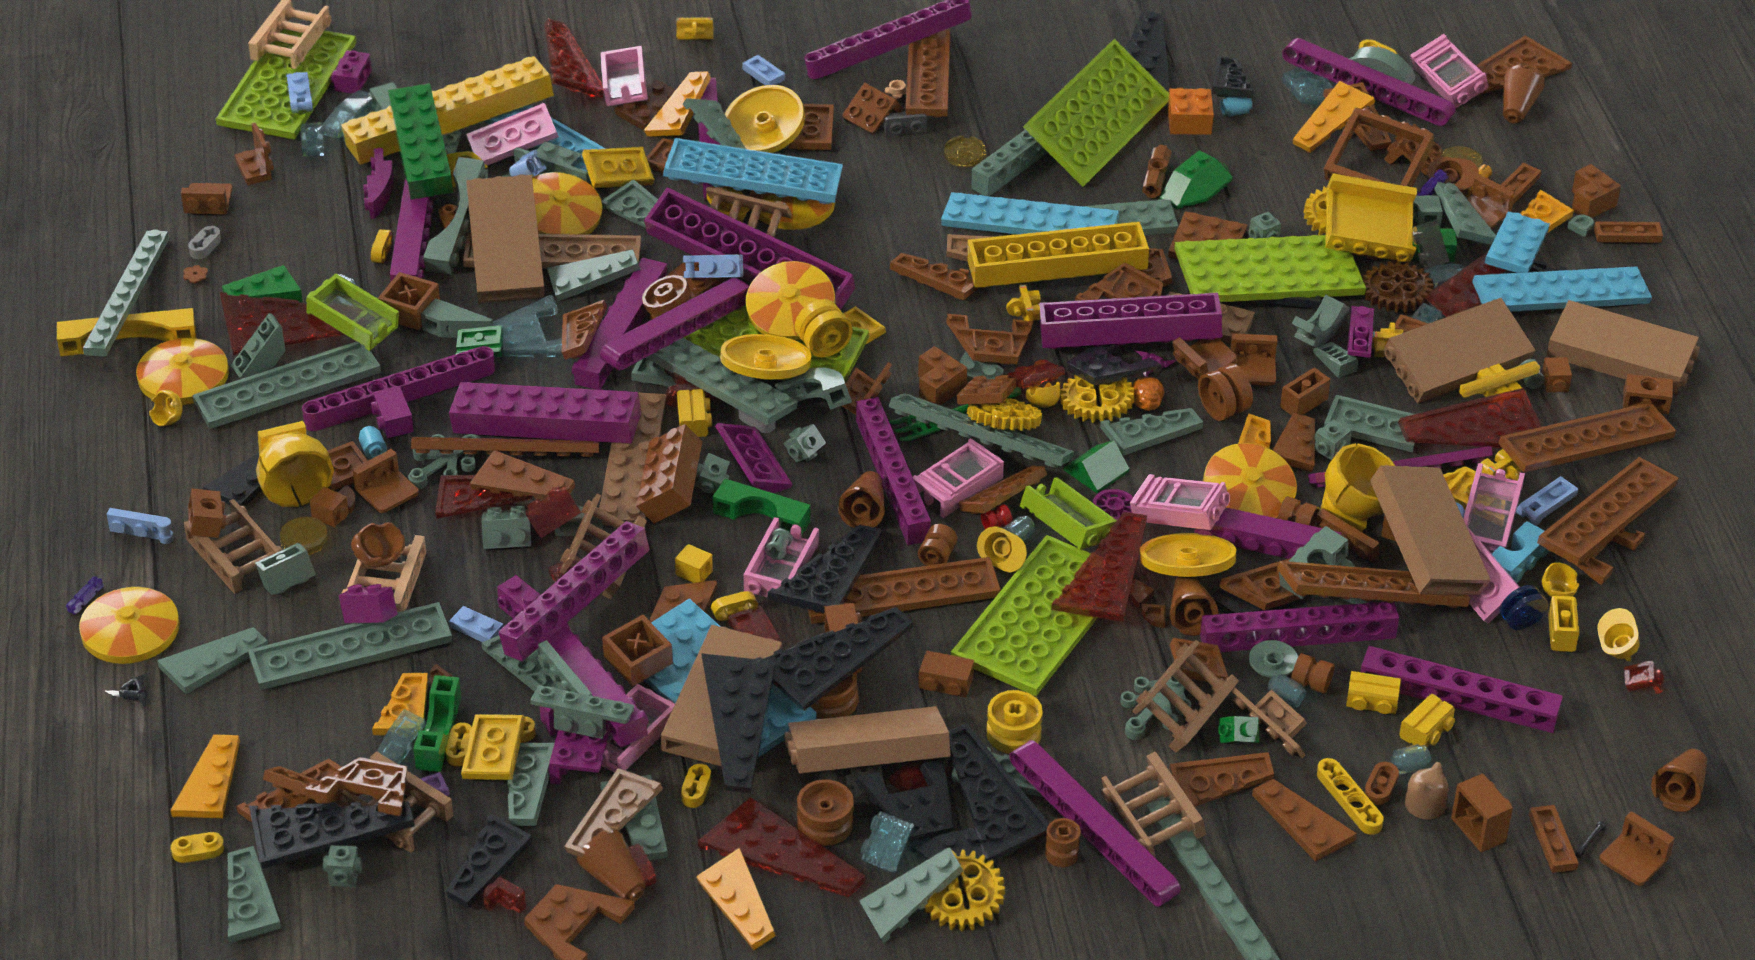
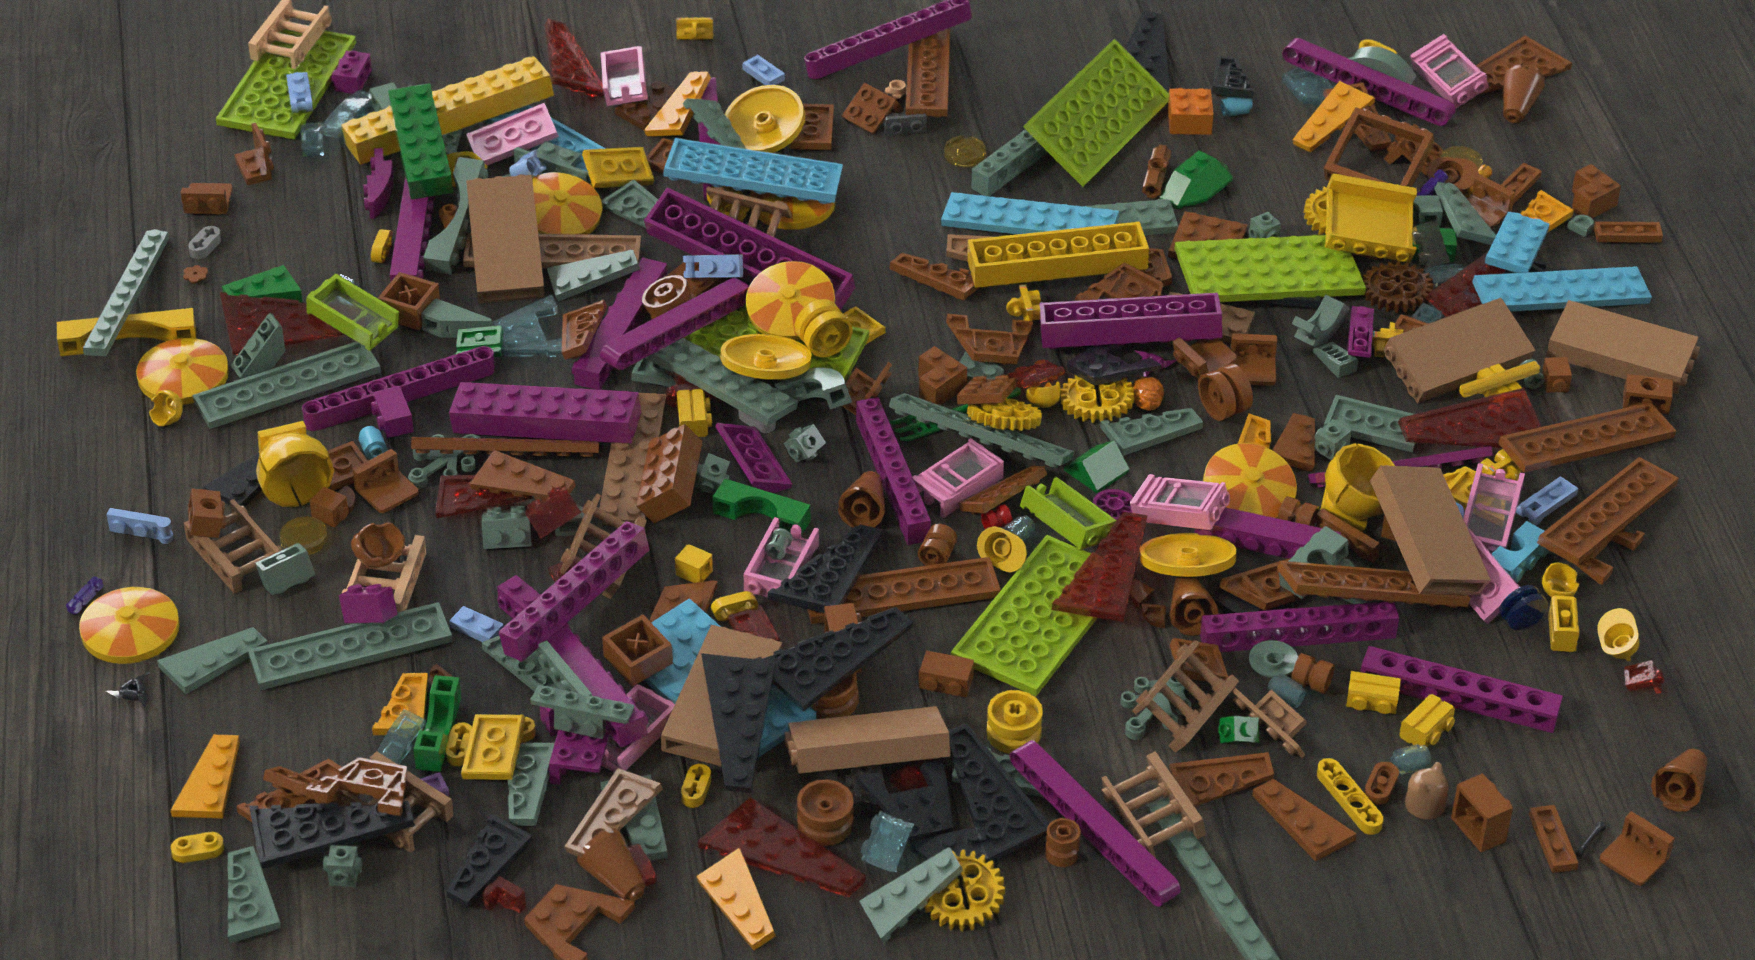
(1305, 392): dark orange brick -> none

